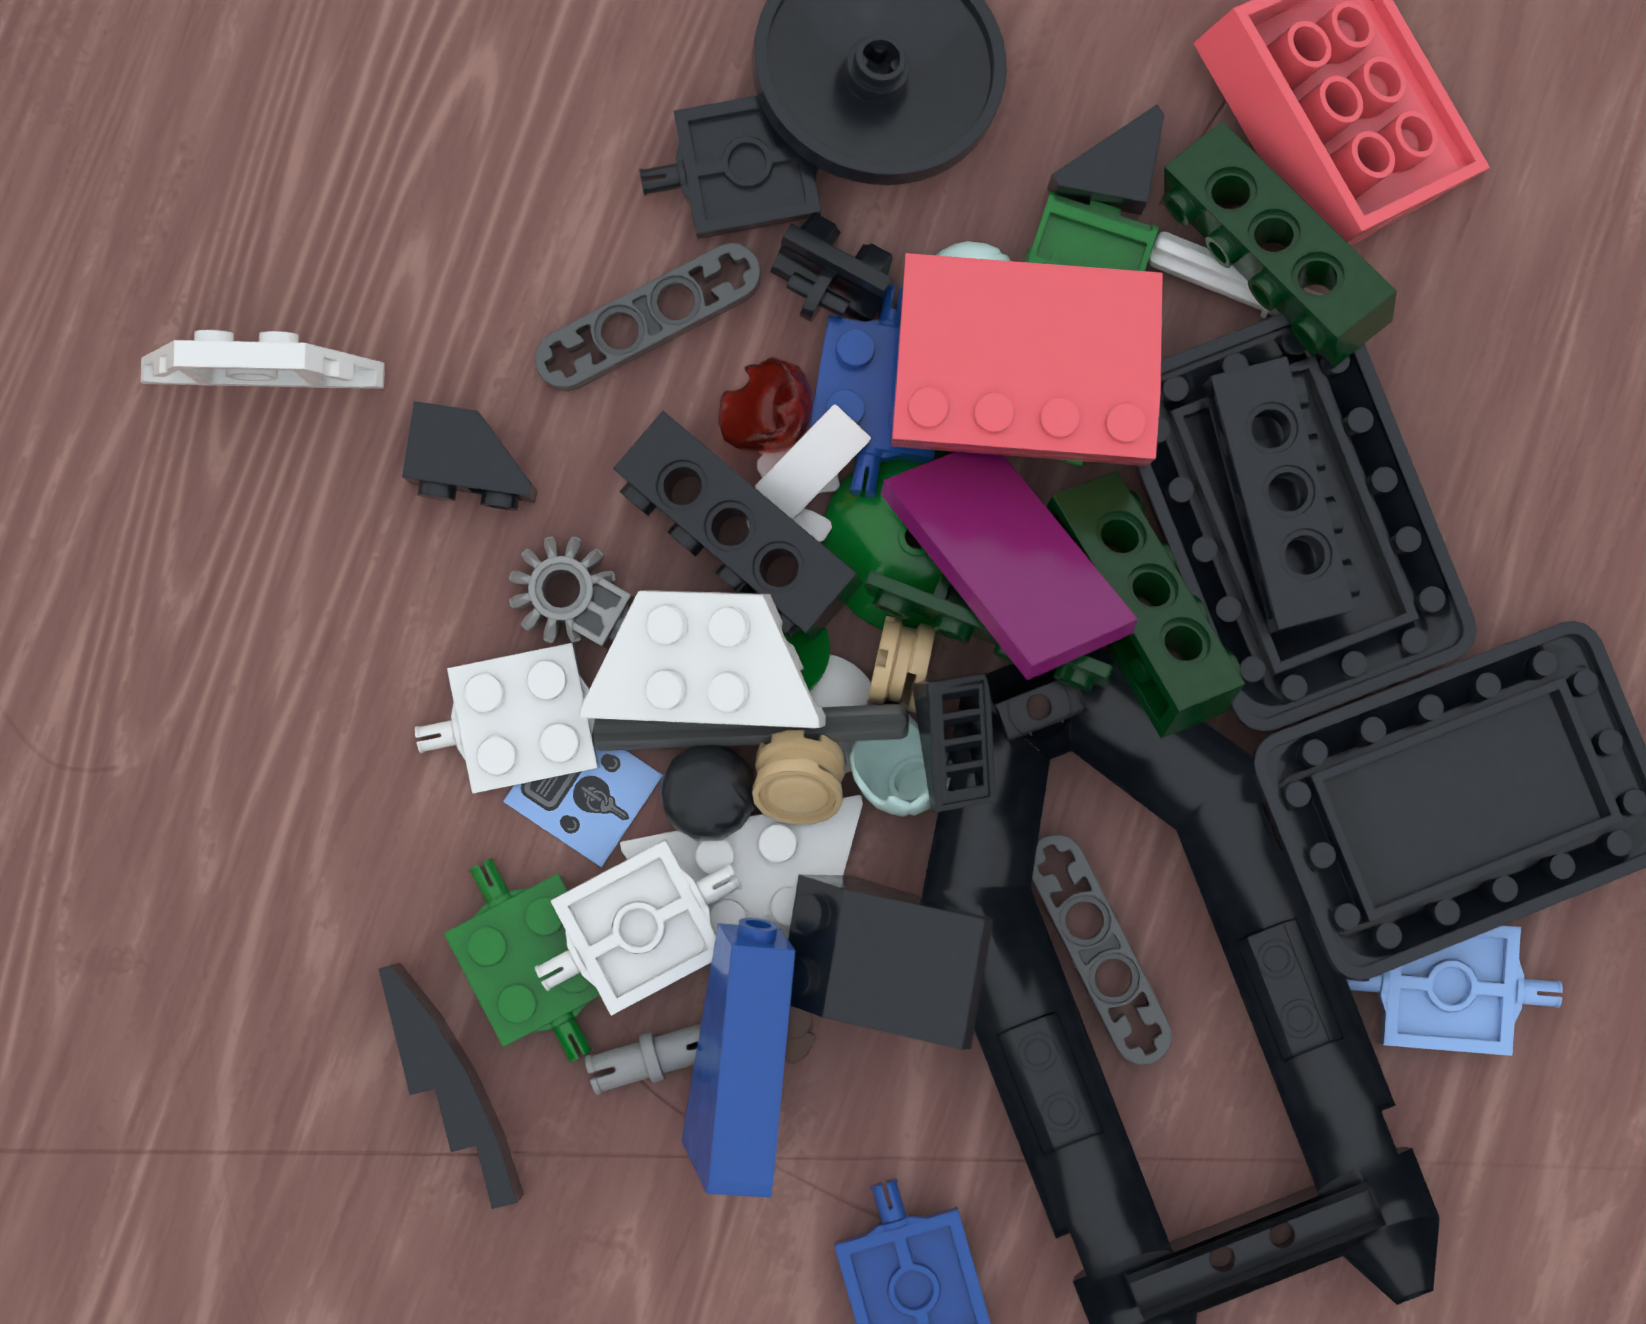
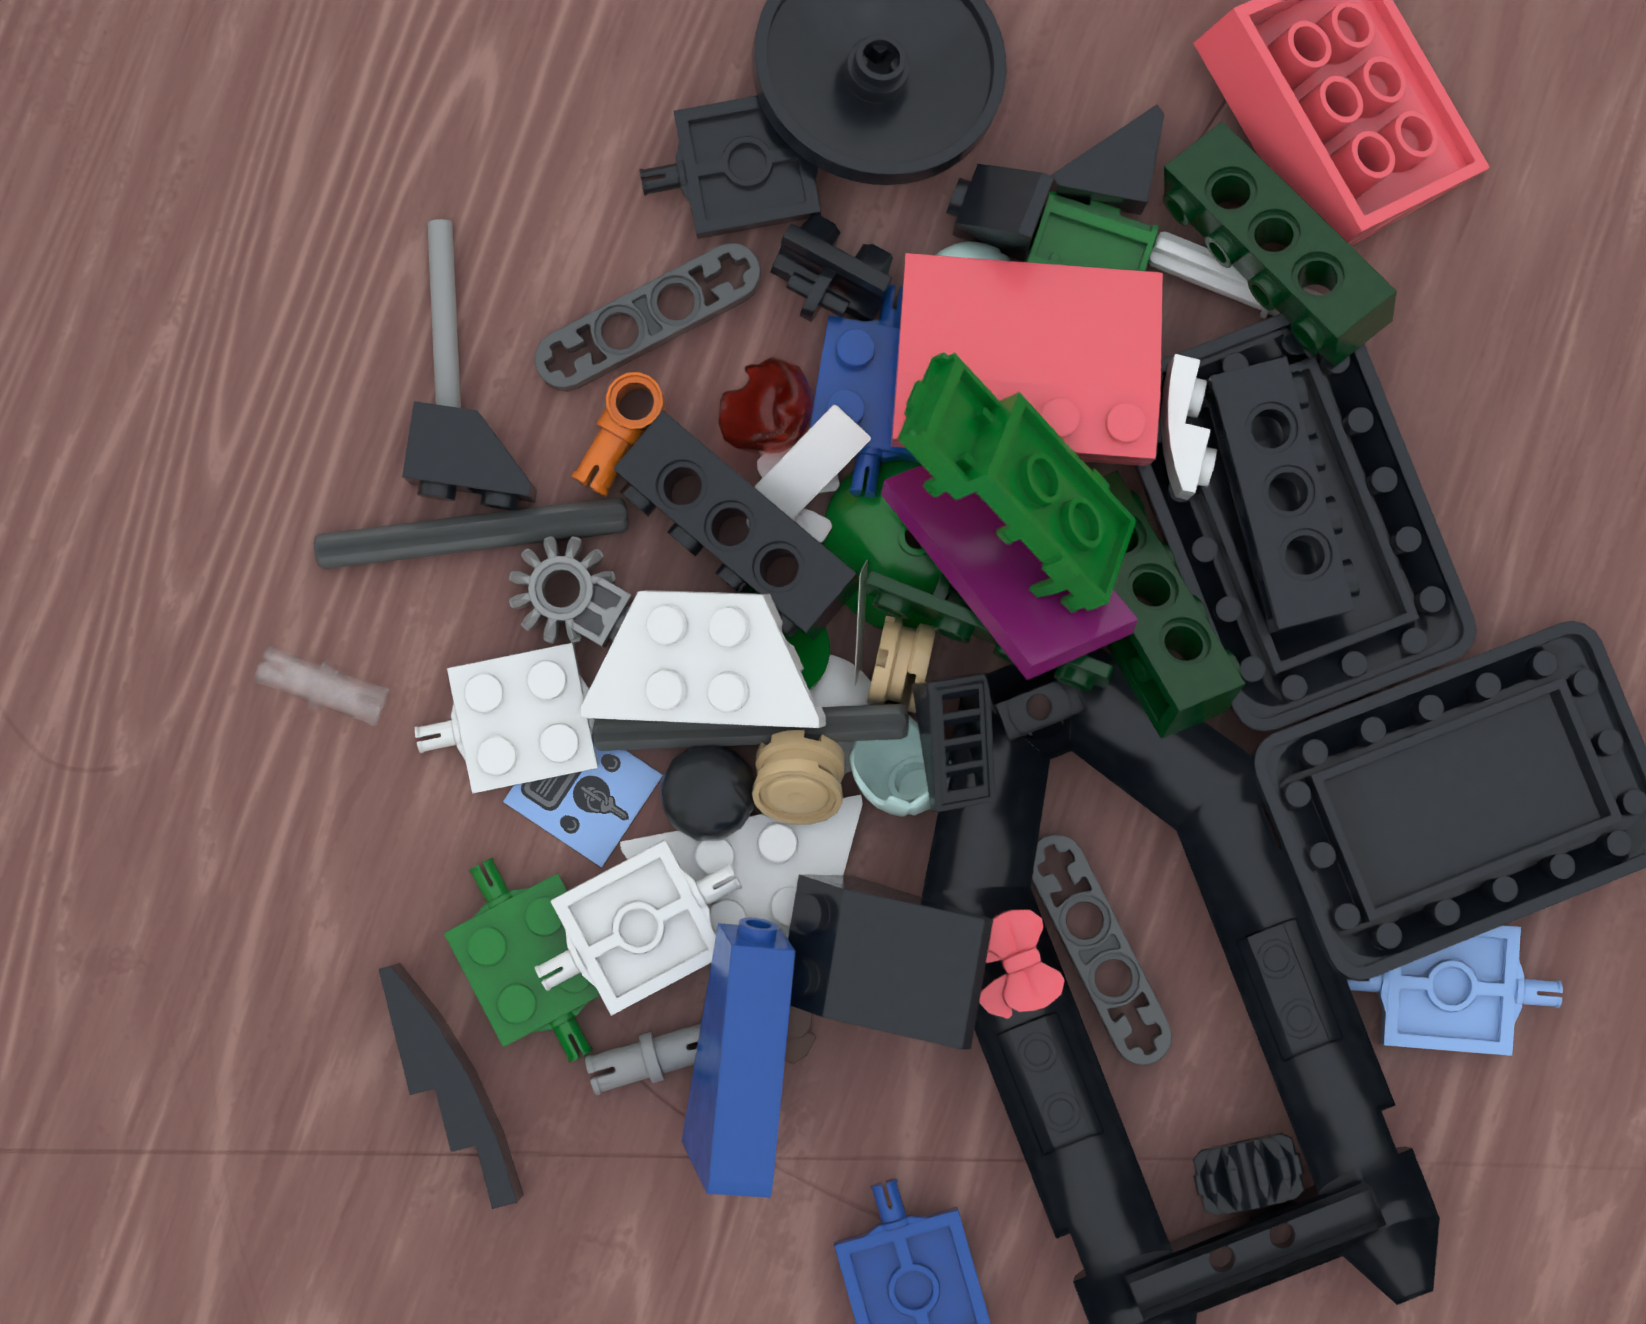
(271, 362): white wing -> none
(322, 685): none -> clear pin
(444, 313): none -> light grey bar
(470, 533): none -> dark grey axle
(617, 432): none -> orange pin
(860, 622): none -> white sticker
(1000, 207): none -> black slope
(1023, 475): none -> green piece
(1027, 980): none -> coral piece
(1184, 445): none -> white slope
(1248, 1174): none -> black gear

